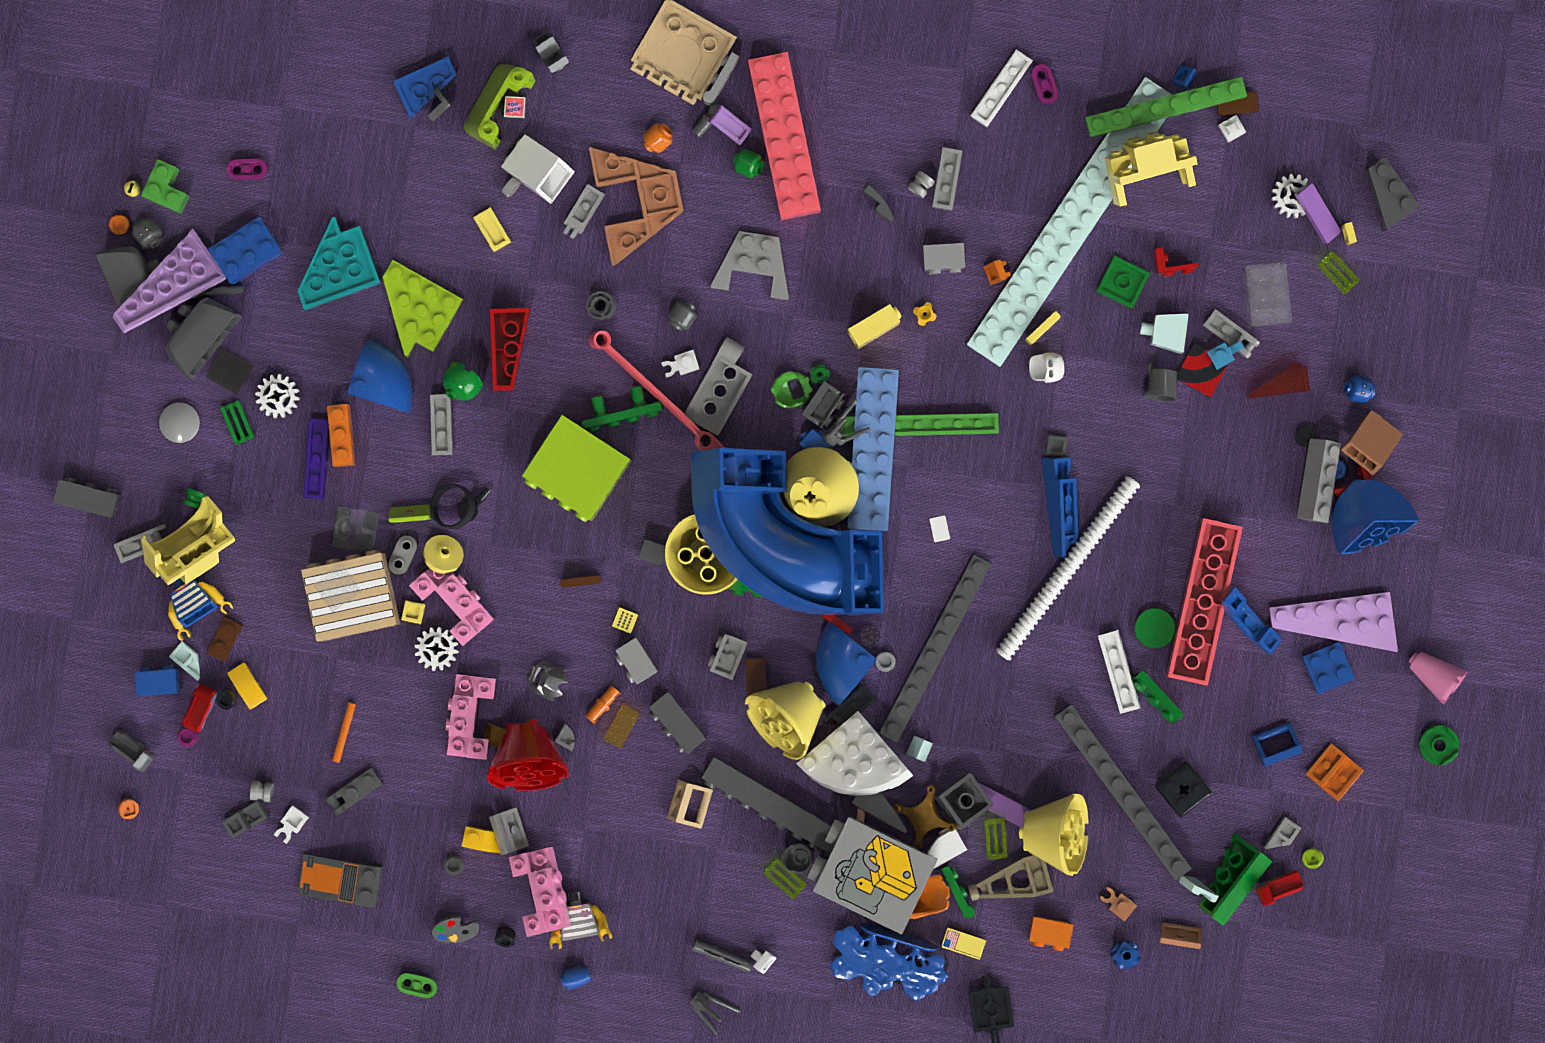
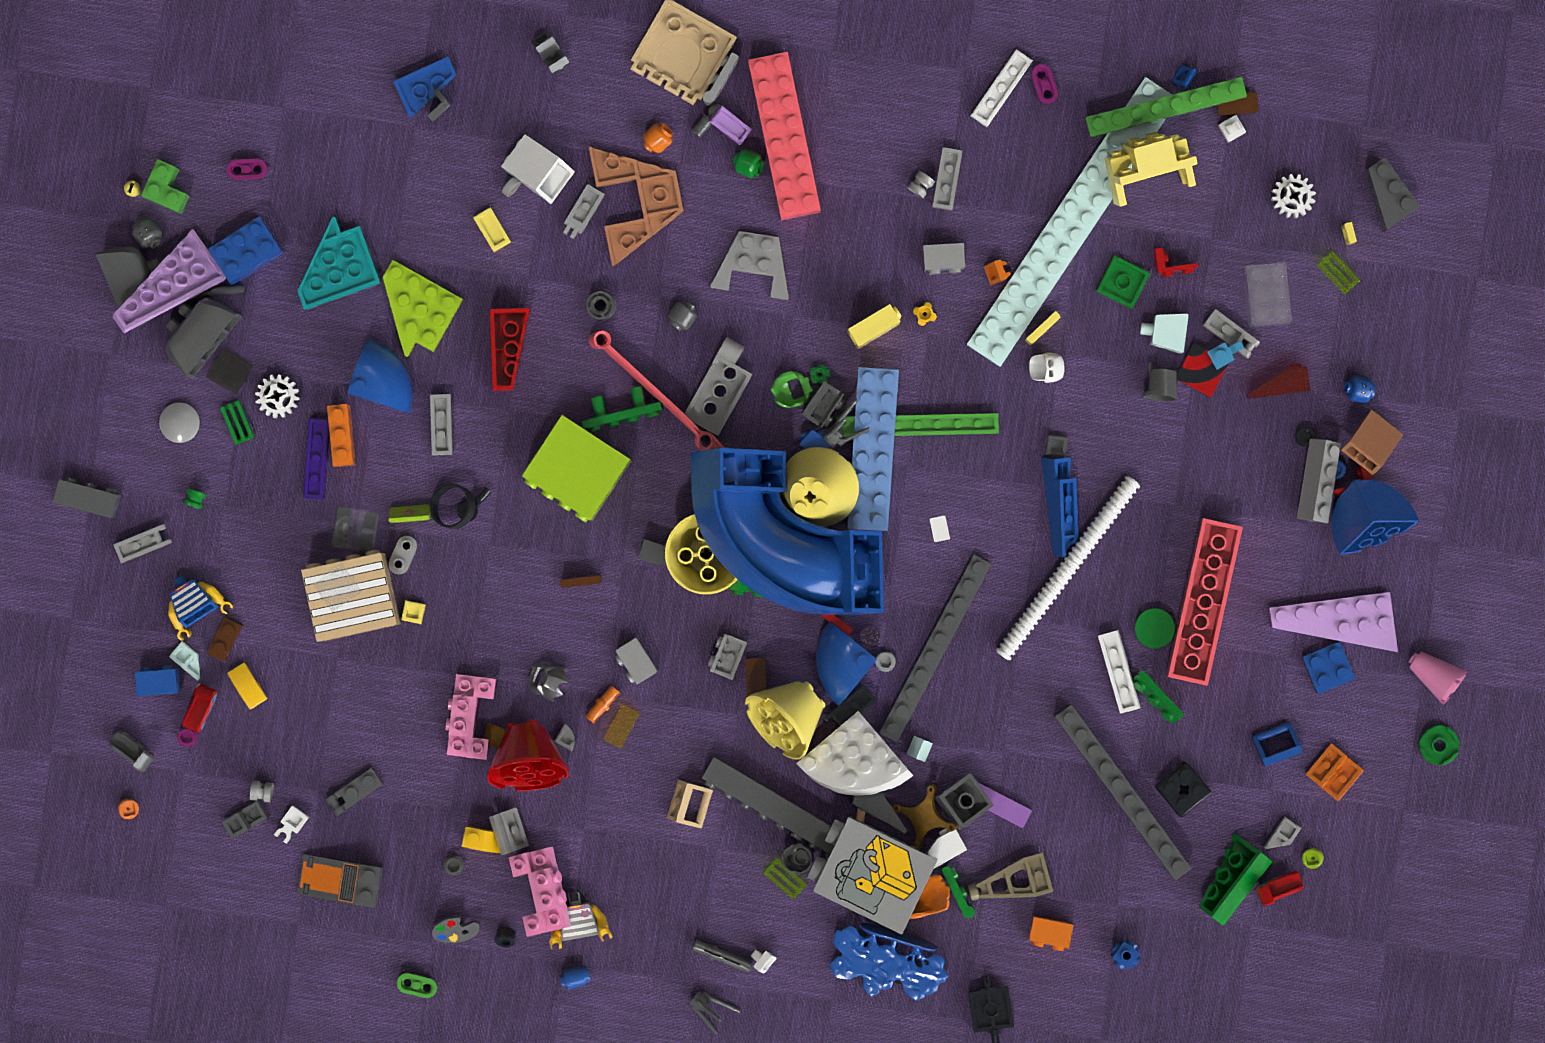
(119, 224): orange tile -> none
(191, 547): light yellow piece -> none
(226, 699): black tile -> none
(343, 732): orange bar -> none
(436, 658): white gear -> none
(443, 562): light yellow plate -> none
(459, 599): bright pink bracket -> none
(460, 383): green cylinder -> none
(479, 120): lime windscreen -> none
(514, 107): tile -> none
(625, 620): light yellow tile -> none
(677, 723): dark grey brick -> none
(684, 364): white plate -> none
(882, 208): dark grey slope -> none
(963, 943): light yellow tile -> none
(994, 822): clear neon green tile -> none
(1057, 833): light yellow cone -> none
(1119, 905): nougat plate -> none
(1181, 935): nougat plate -> none
(1198, 887): light aqua tile -> none
(1249, 623): blue slope -> none
(1317, 213): medium lavender tile -> none

